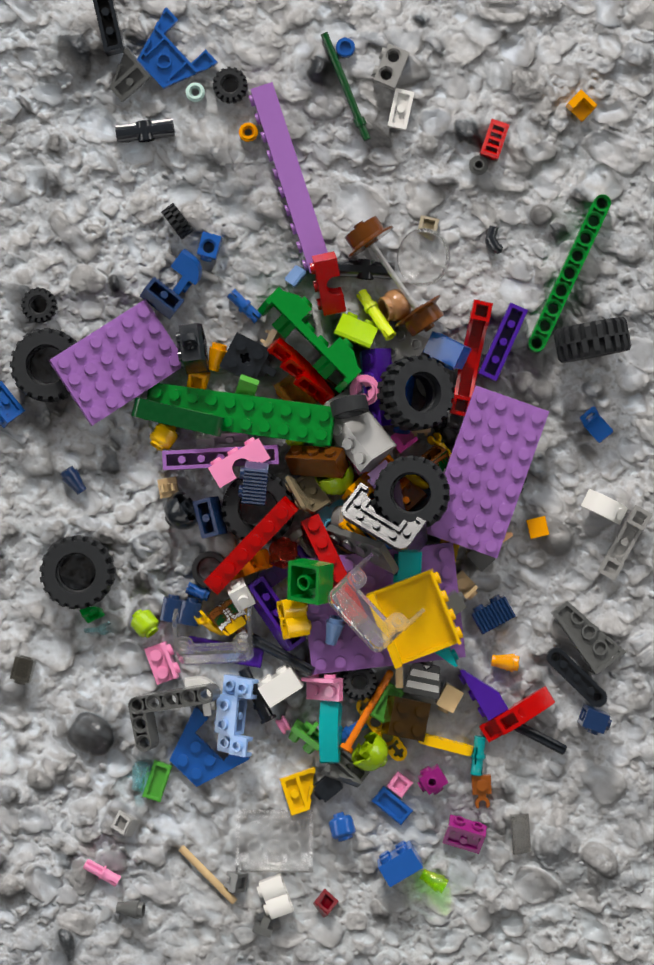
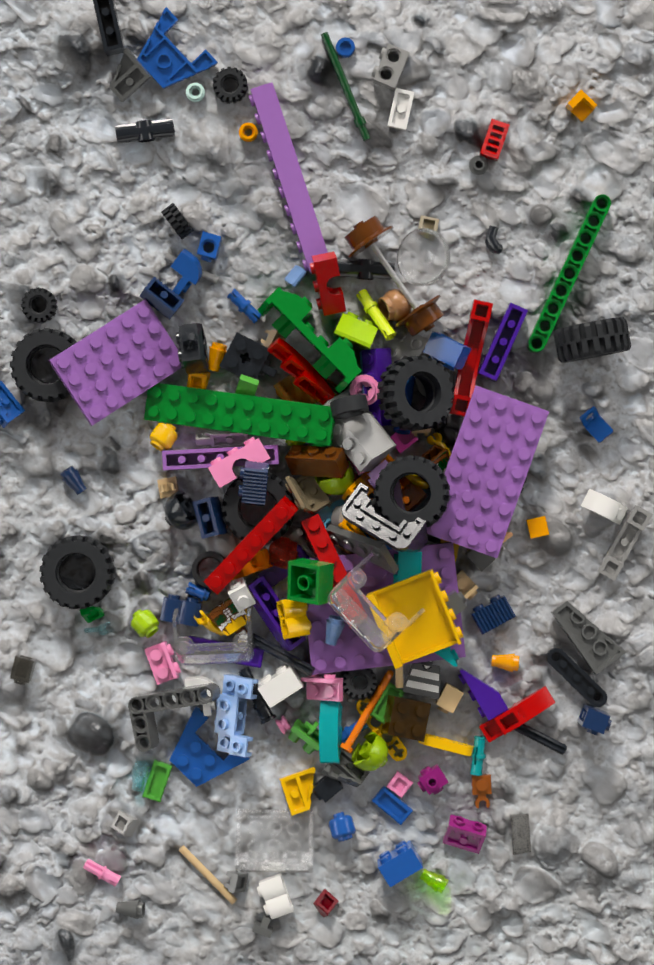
(177, 417): dark green beam -> none

